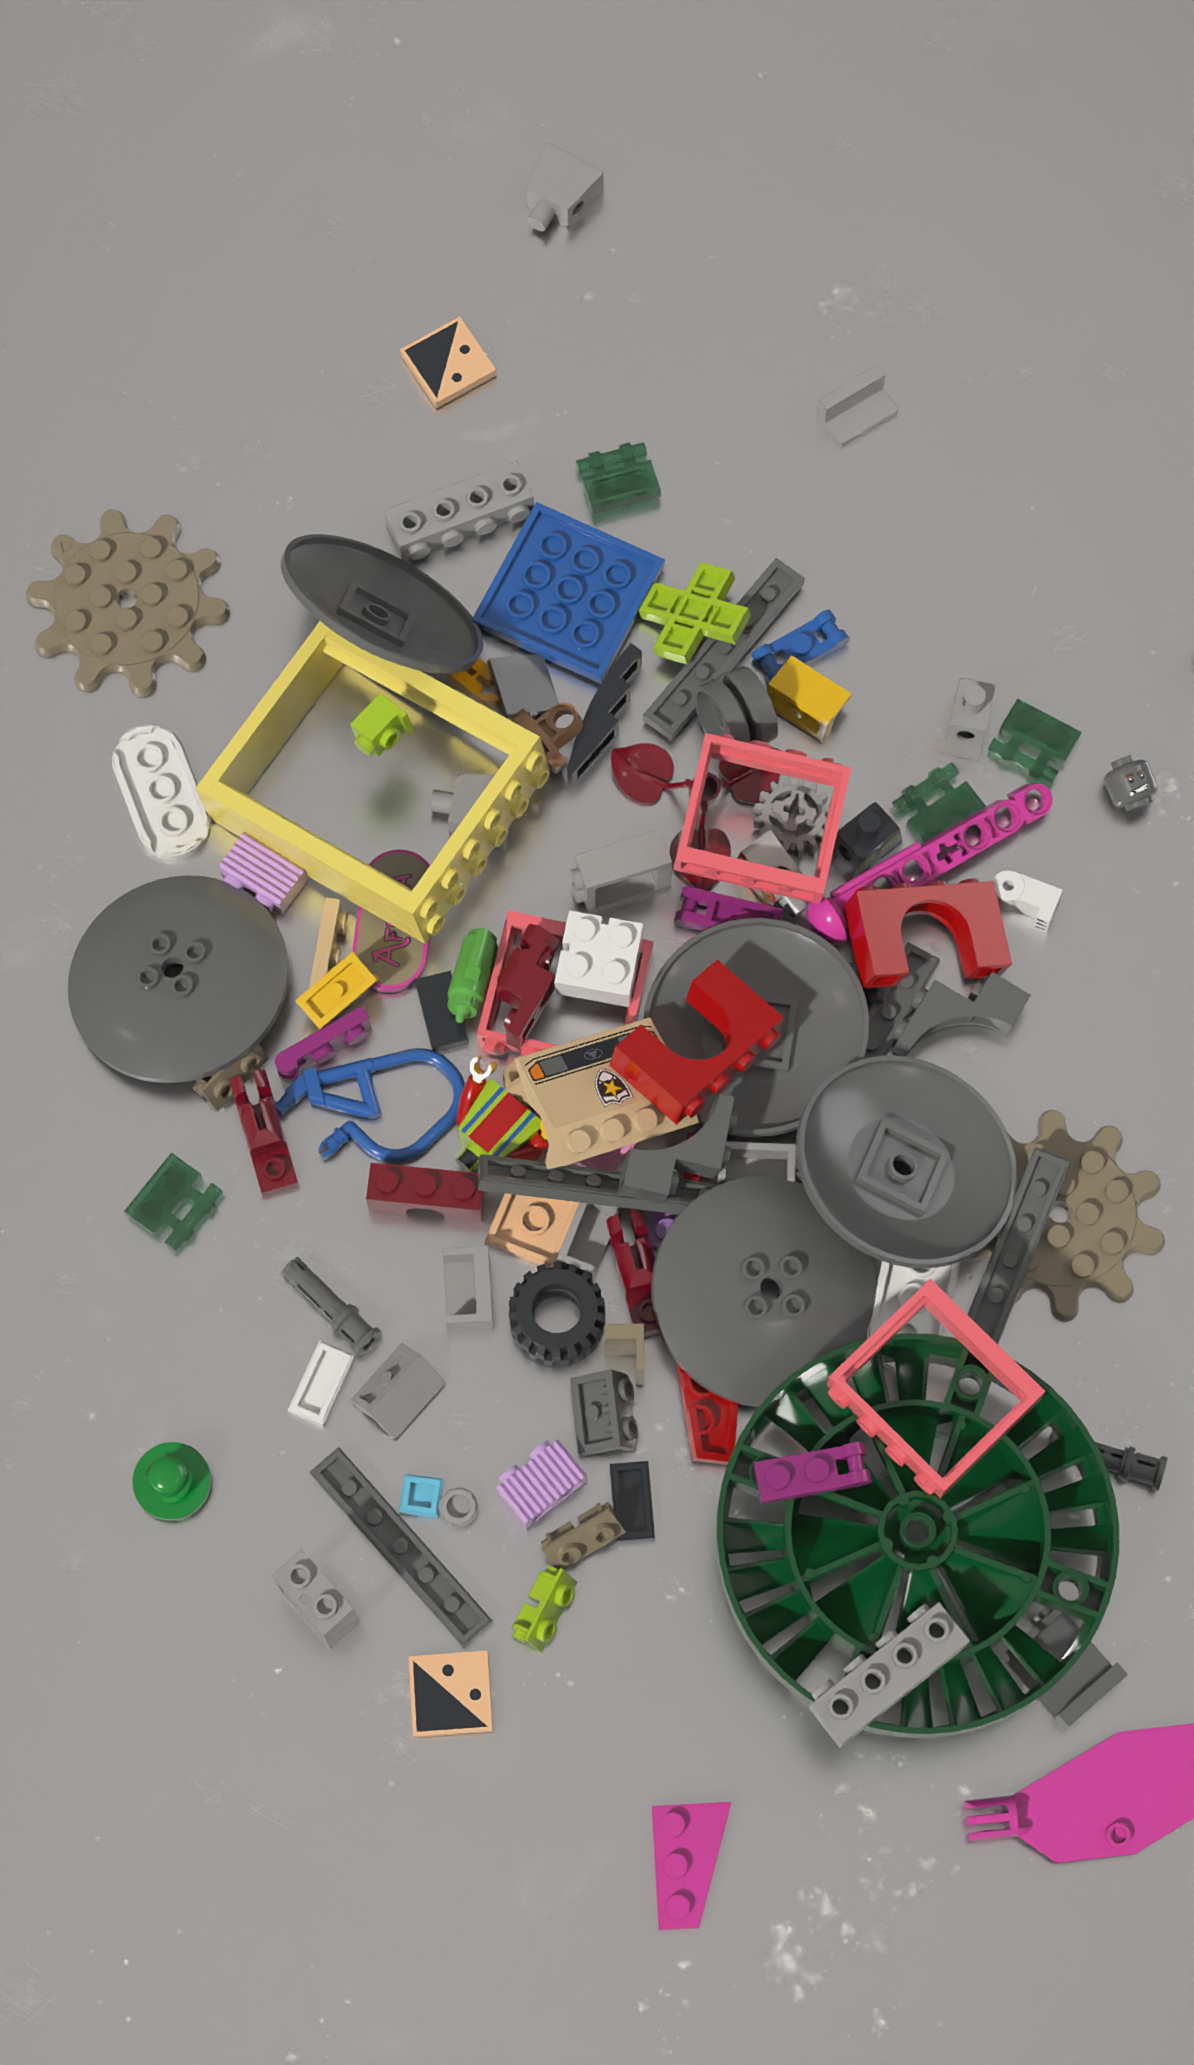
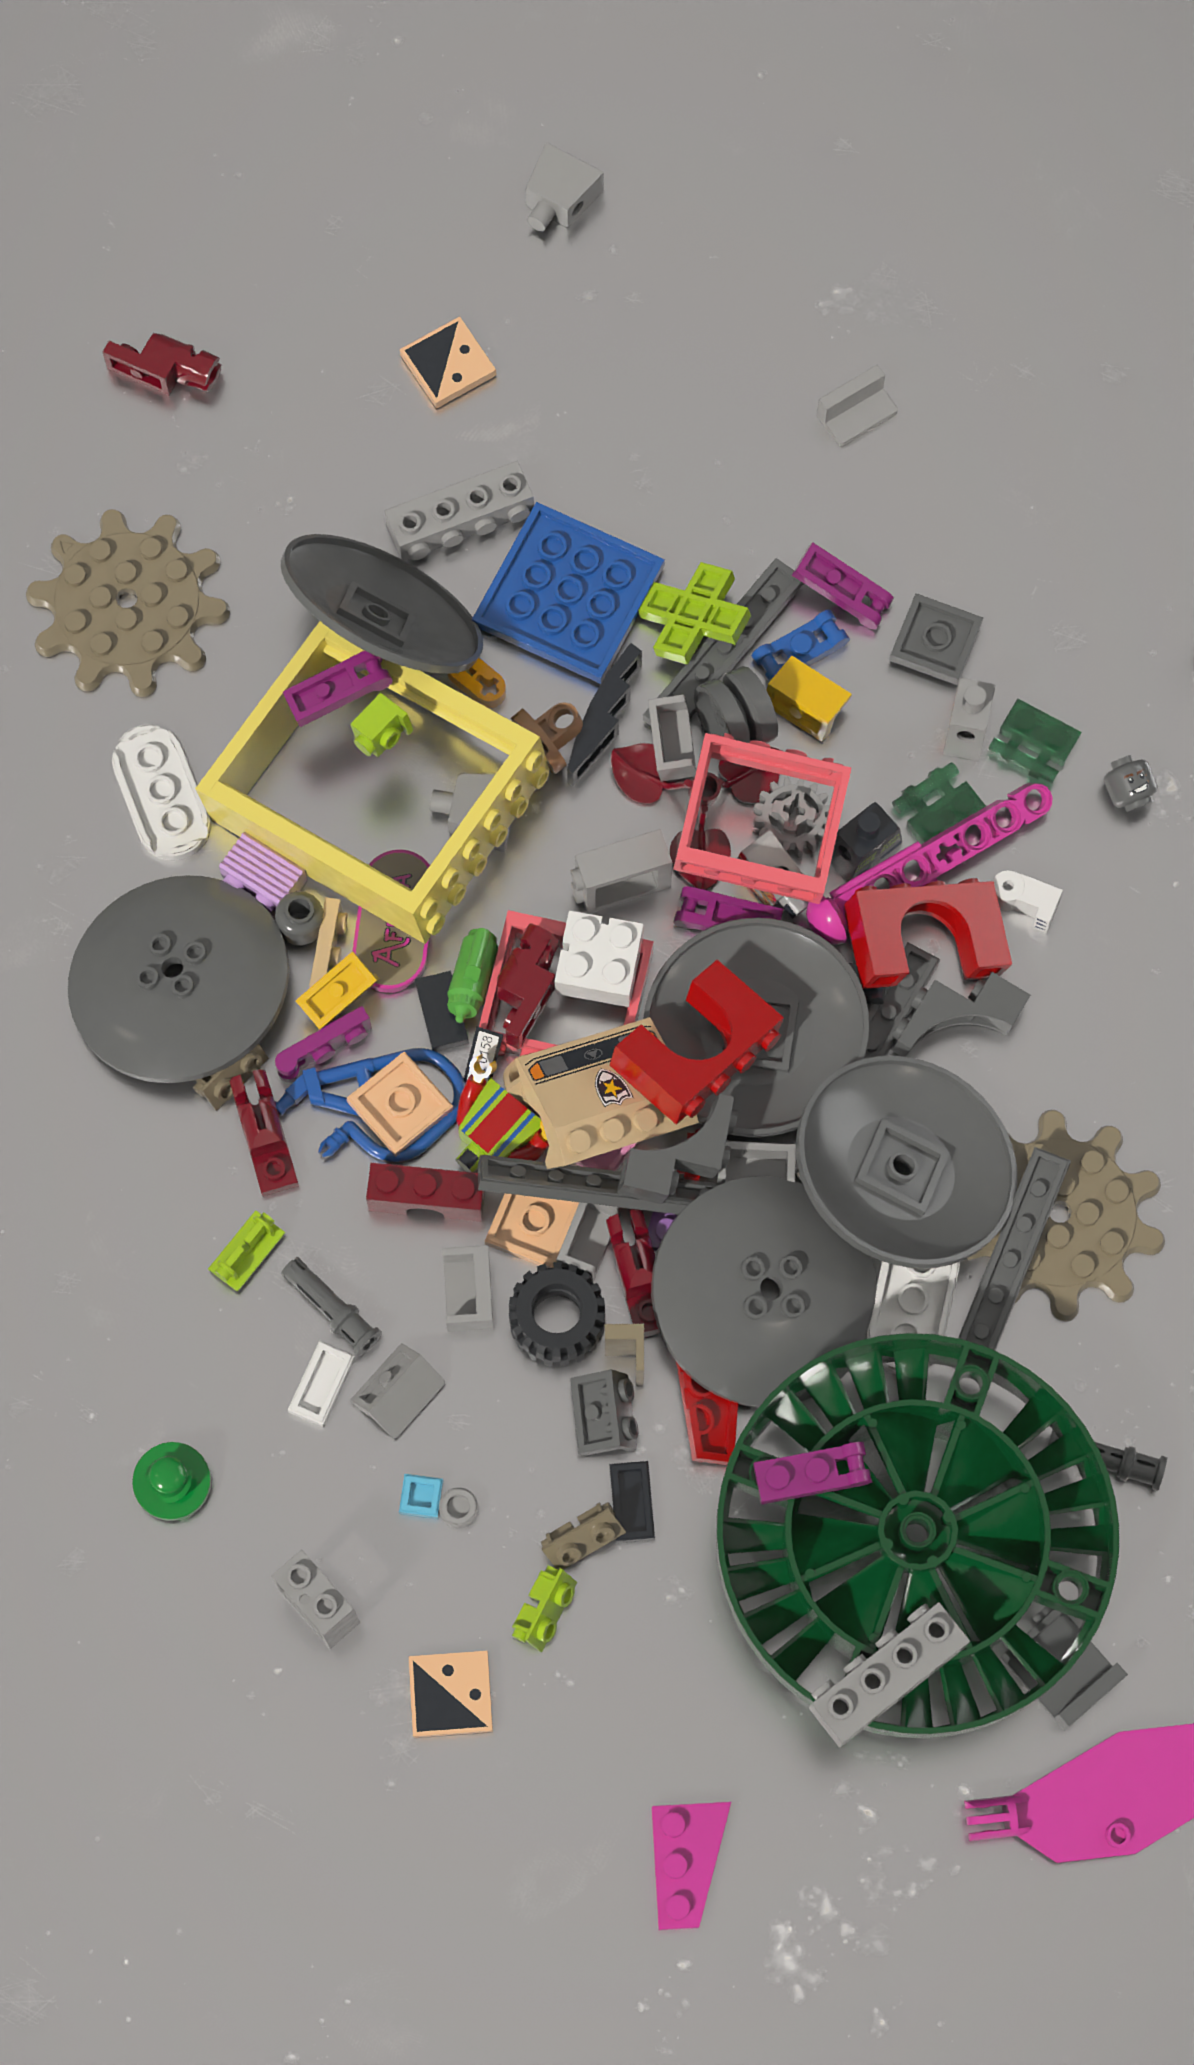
(163, 364): none -> dark red plate
(164, 1195): clear green plate -> none
(247, 1250): none -> lime hinge
(299, 917): none -> dark grey head
(336, 687): none -> magenta plate
(399, 1103): none -> light nougat tile
(401, 1547): dark grey tile -> none
(485, 1043): none -> sticker
(522, 683): piece -> none
(541, 1482): lavender brick -> none
(618, 486): clear green plate -> none
(672, 737): none -> light grey panel
(842, 585): none -> magenta plate
(936, 639): none -> dark grey plate
(978, 1343): coral window -> none

